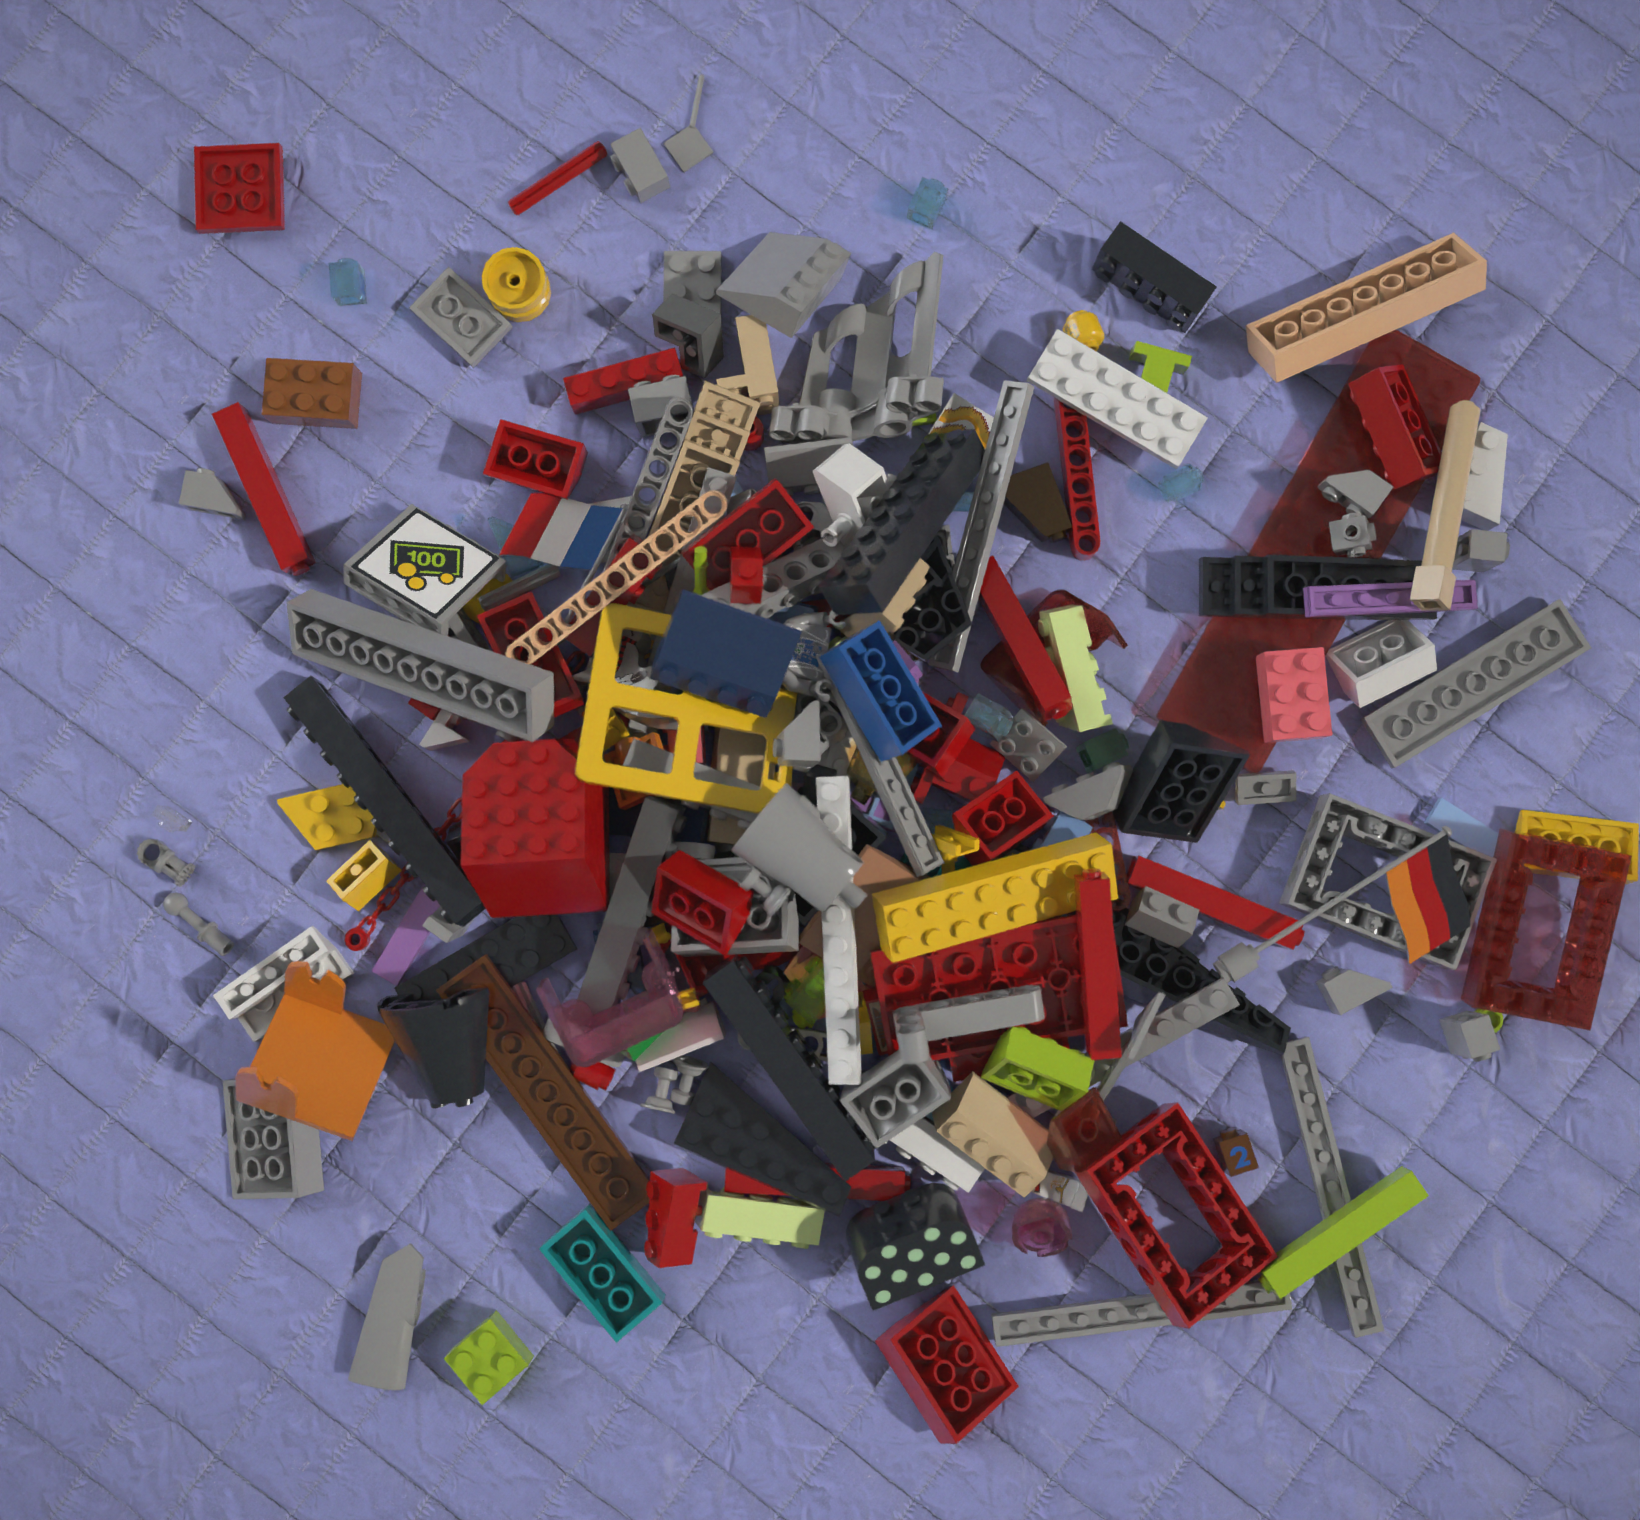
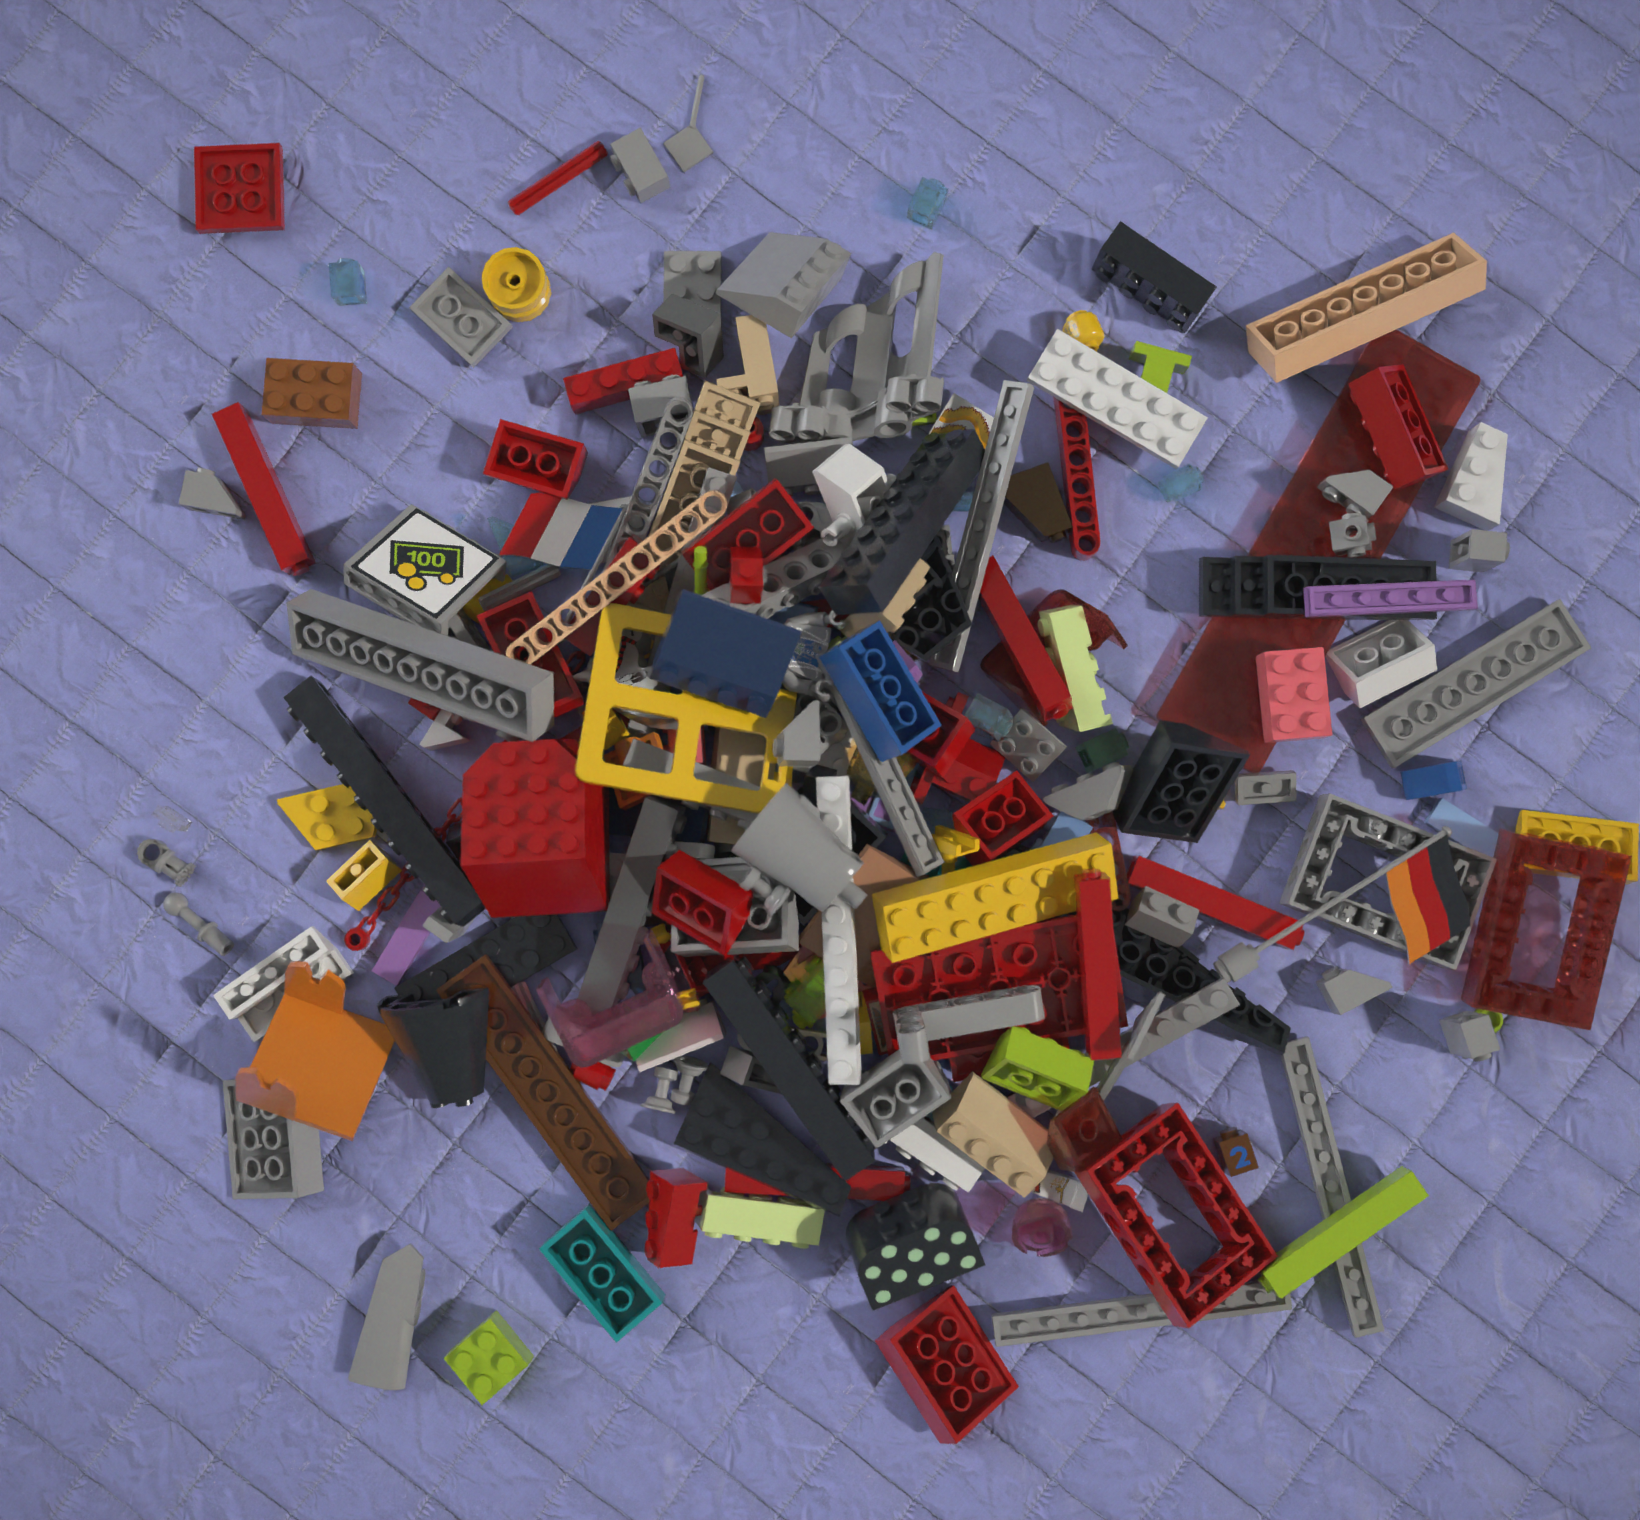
(746, 1070): none -> light grey slope
(1433, 780): none -> blue tile
(1434, 579): tan brick -> none

